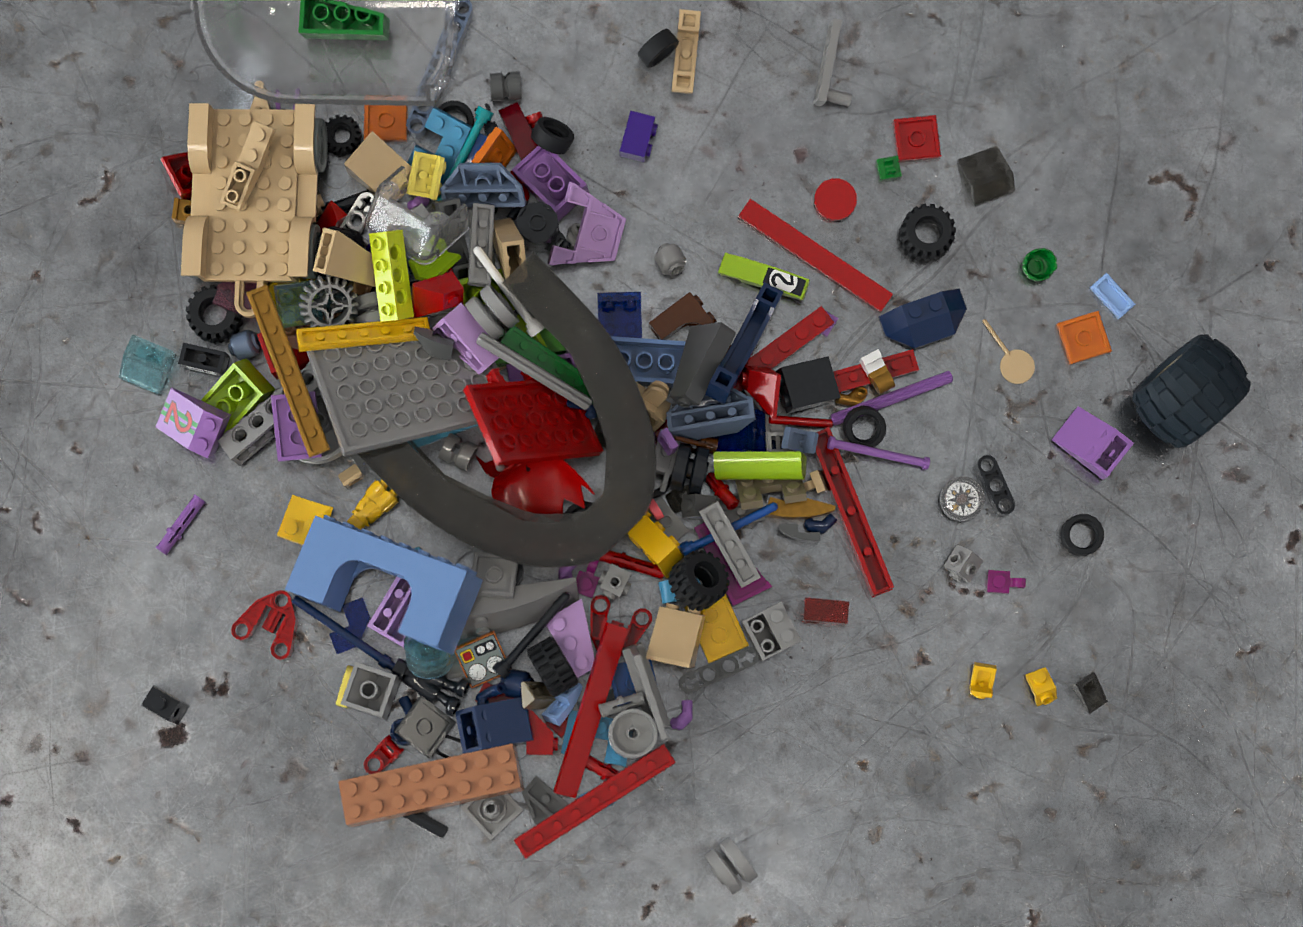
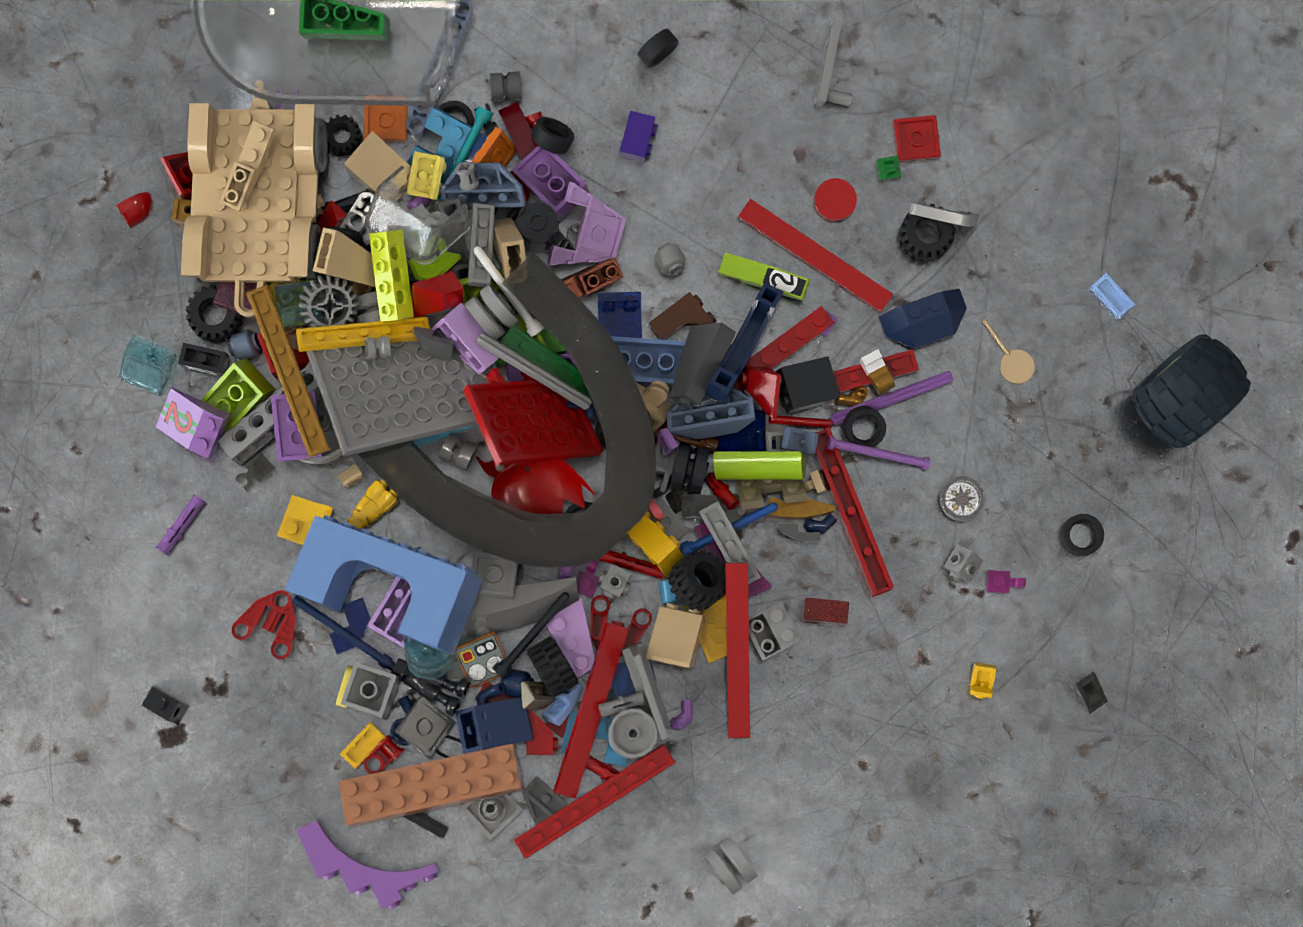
(136, 208): none -> red brick
(258, 469): none -> clear smoke plate
(328, 858): none -> medium lavender arch
(362, 745): none -> yellow plate
(377, 347): none -> light grey wheel
(467, 177): none -> light grey bush
(593, 277): none -> copper slope
(686, 51): tan slope -> none
(720, 673): dark grey beam -> none
(737, 649): none -> red tile
(956, 217): none -> light grey beam
(987, 175): clear smoke bracket -> none
(994, 475): black beam -> none
(1039, 264): green hair -> none
(1042, 686): yellow bracket -> none
(1084, 337): orange tile -> none
(1092, 442): medium lavender slope -> none

